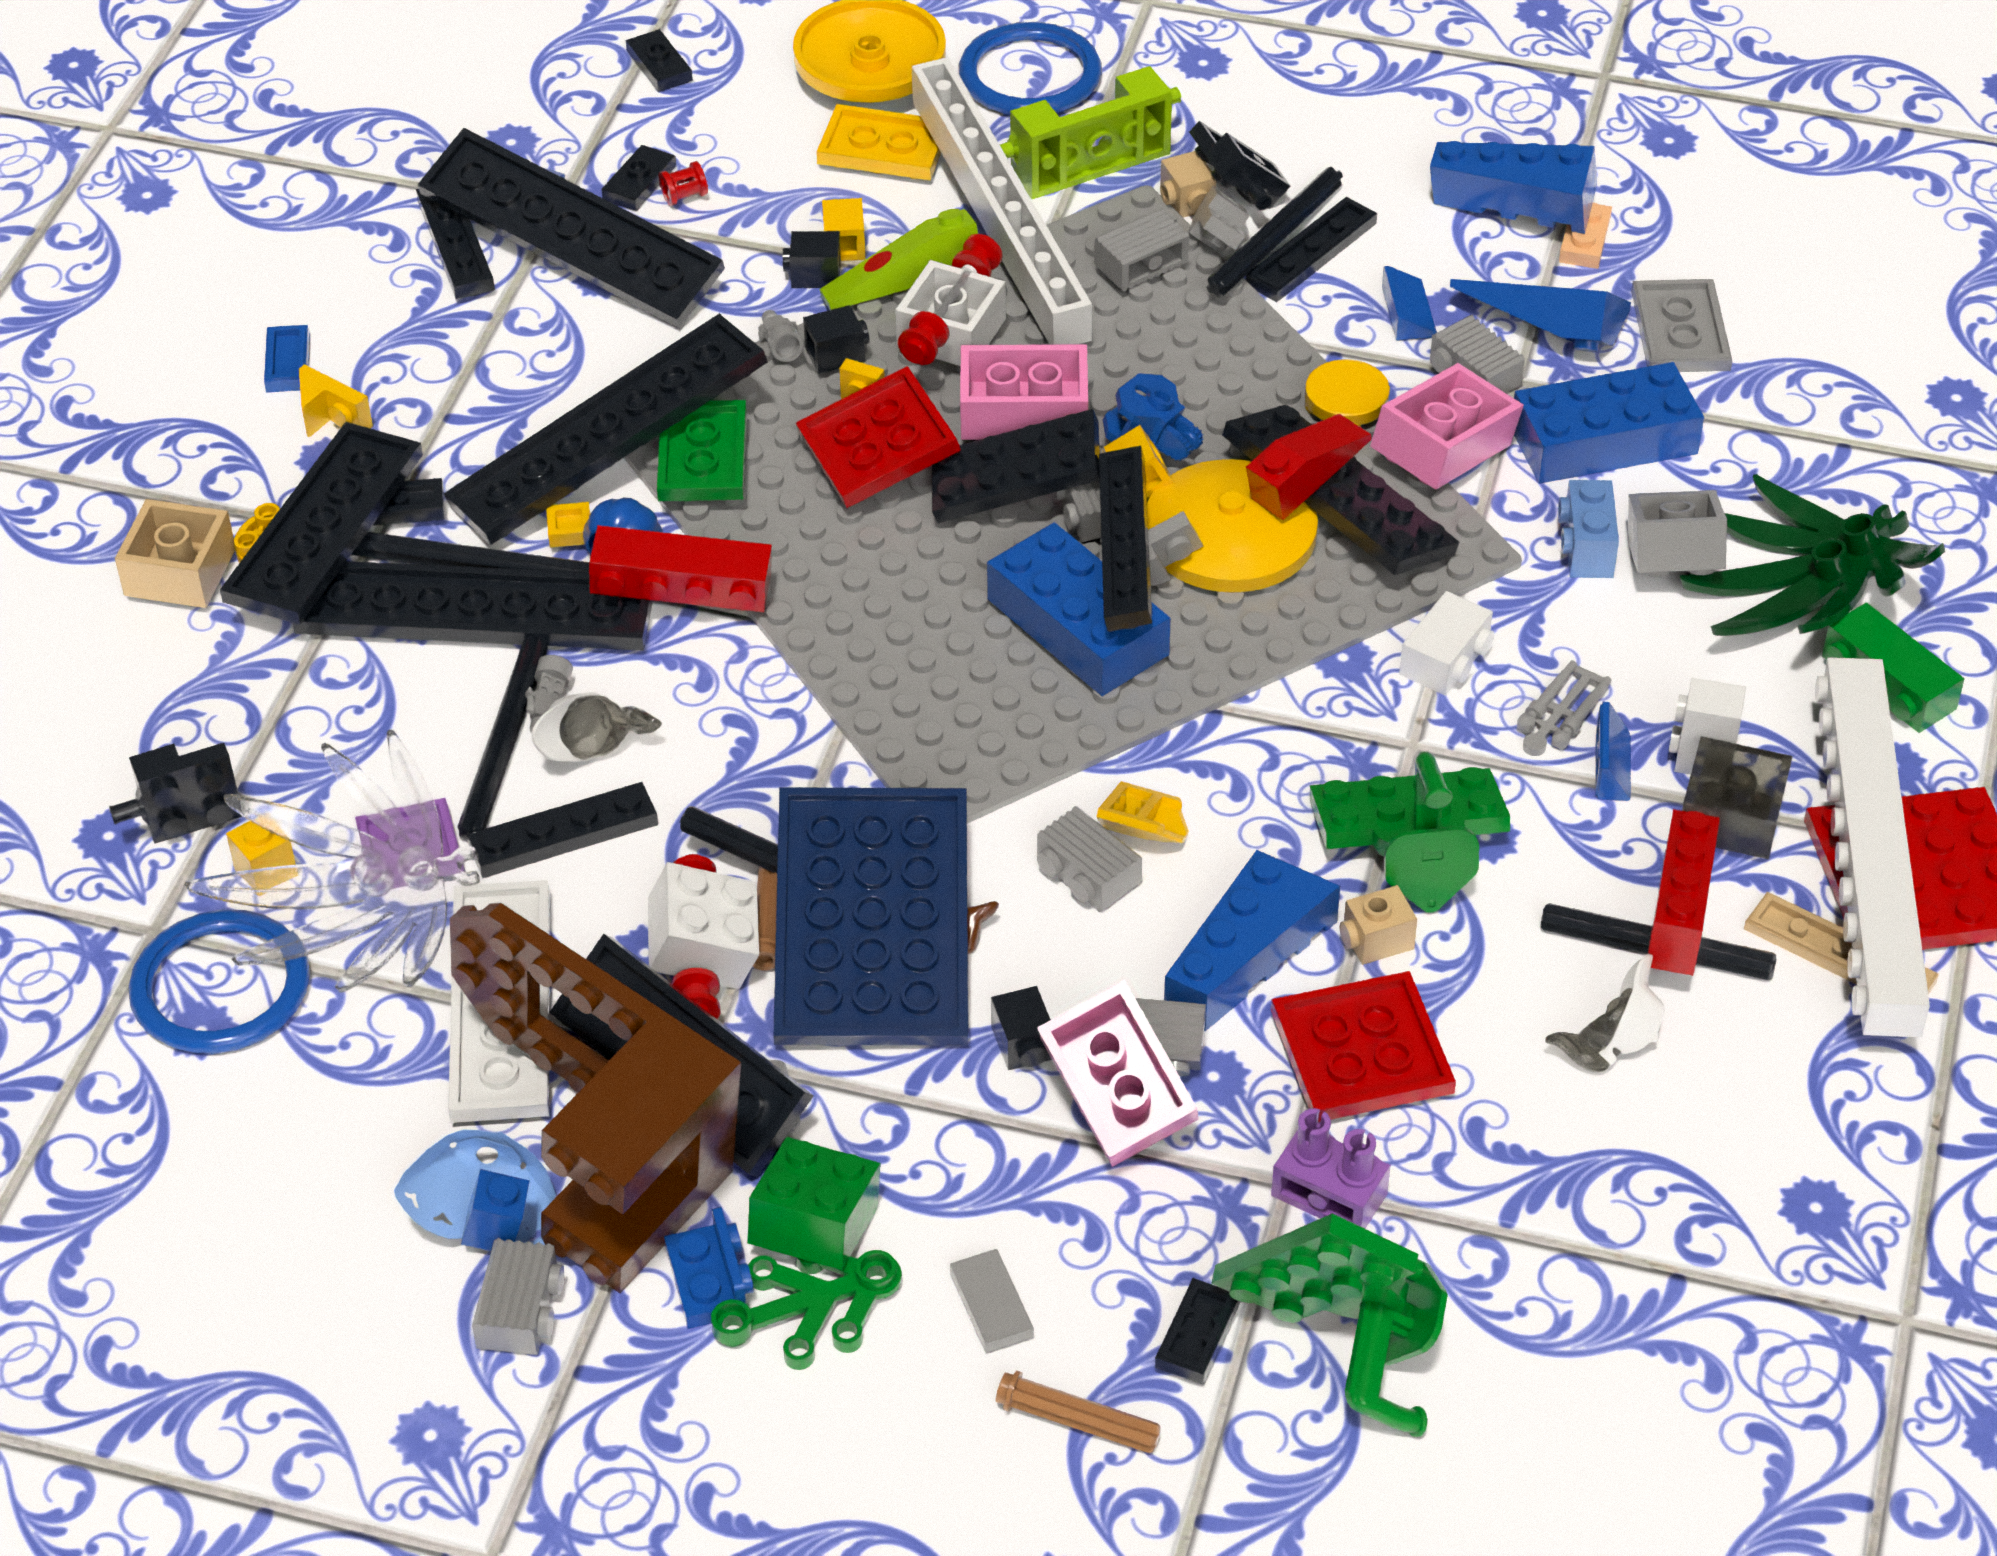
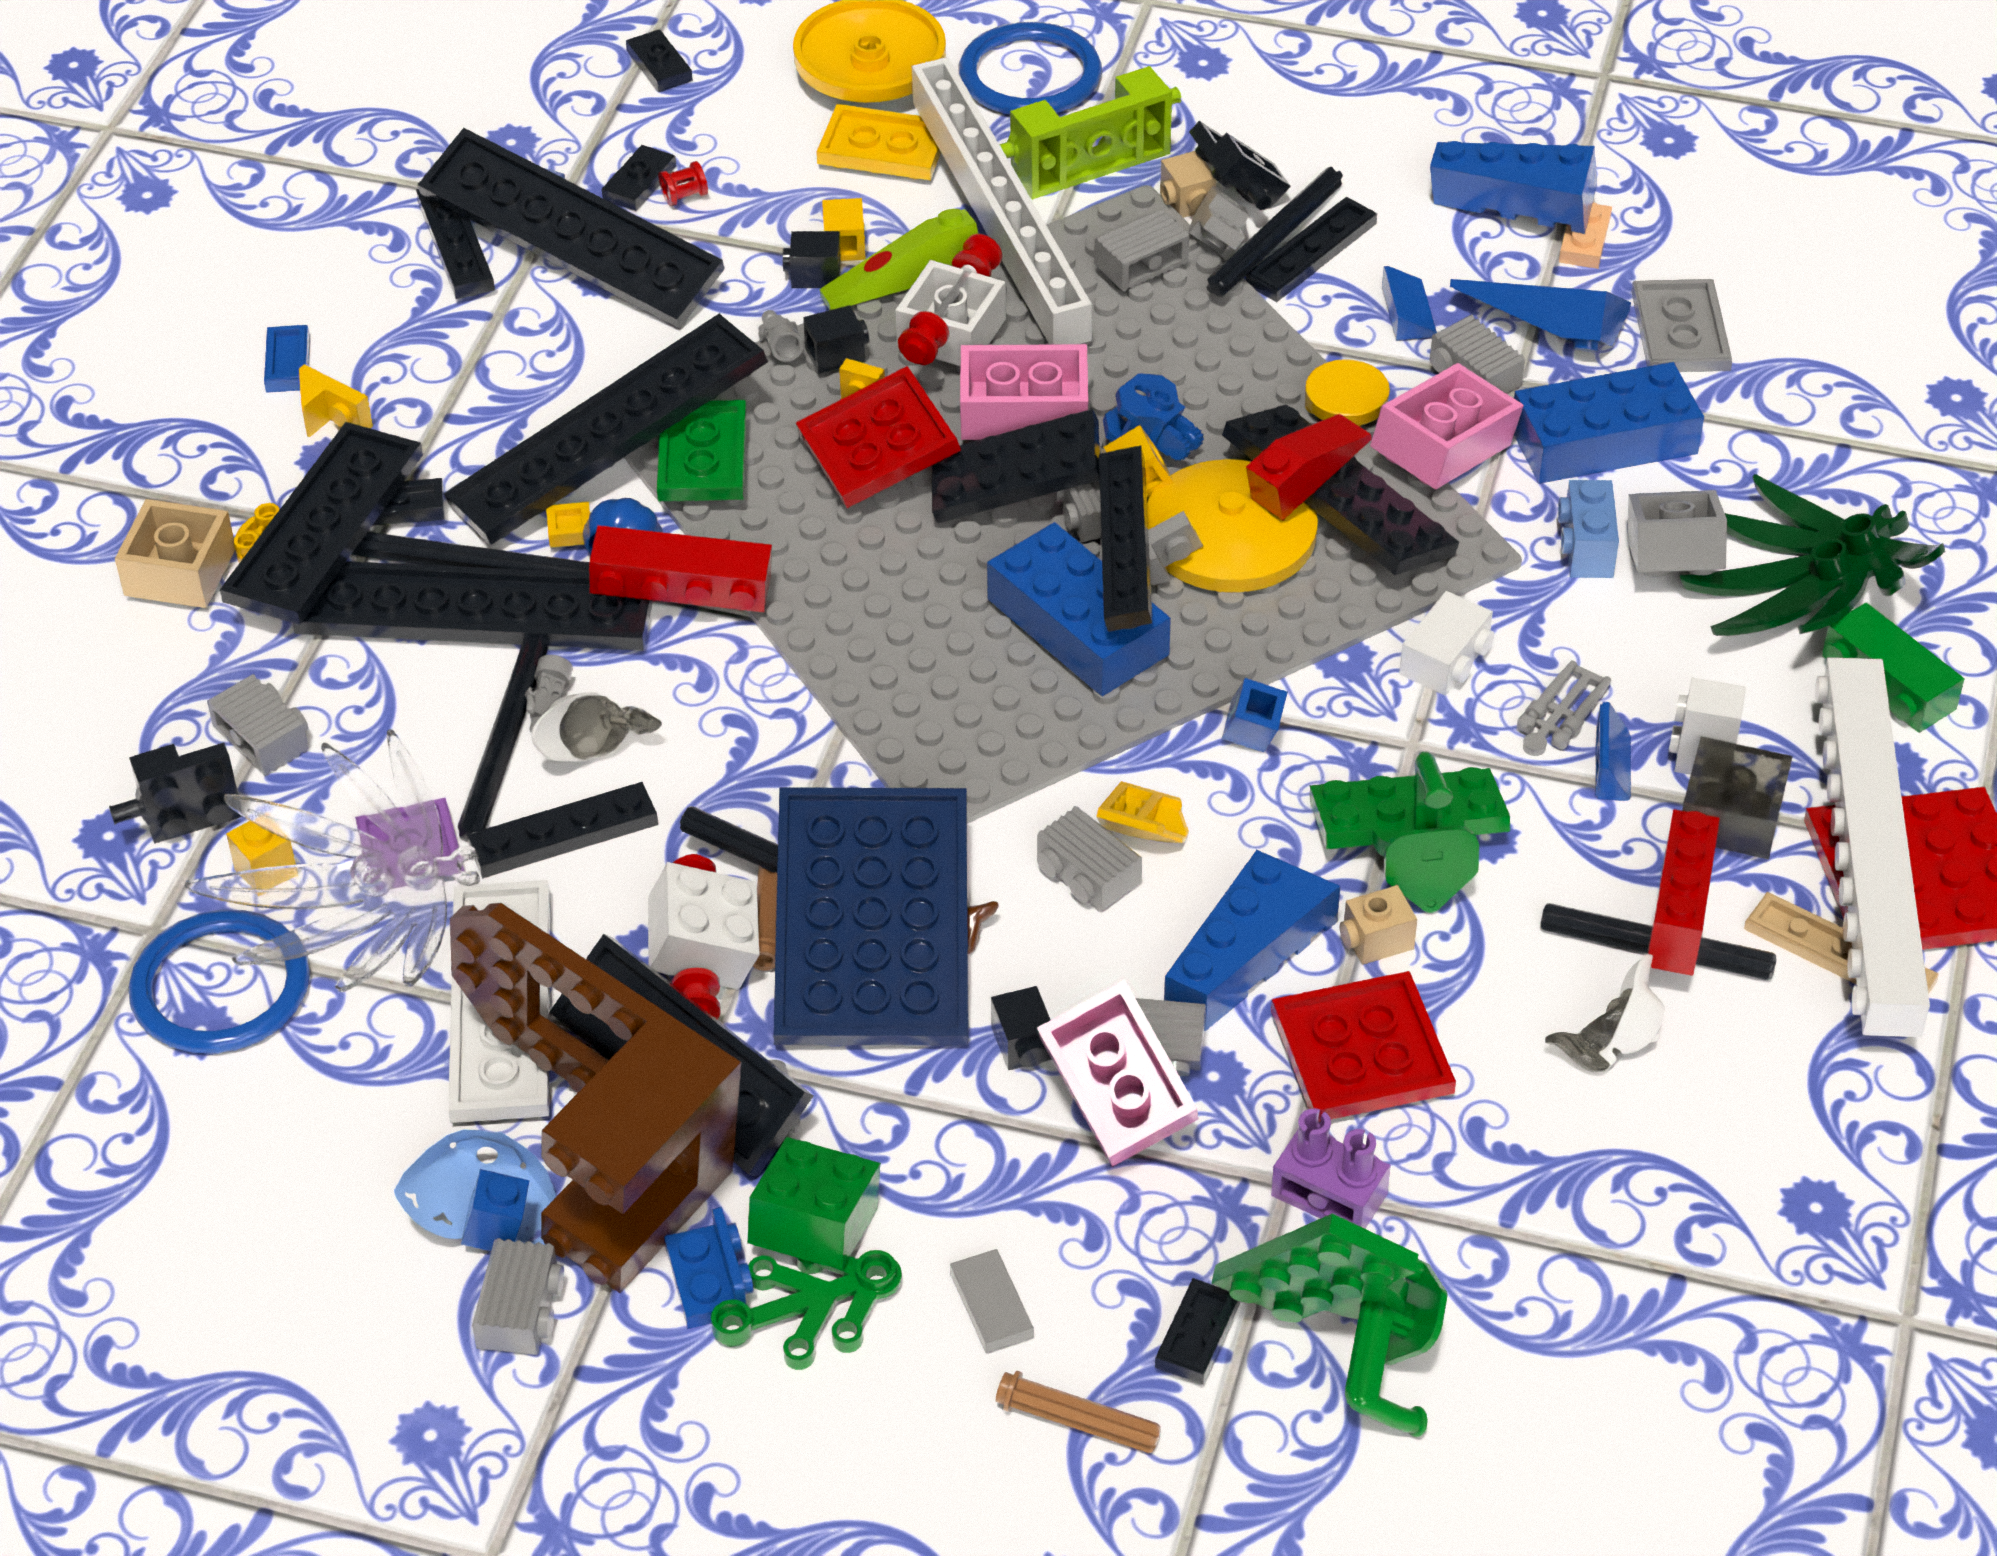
(259, 723): none -> light grey brick
(1254, 715): none -> blue brick

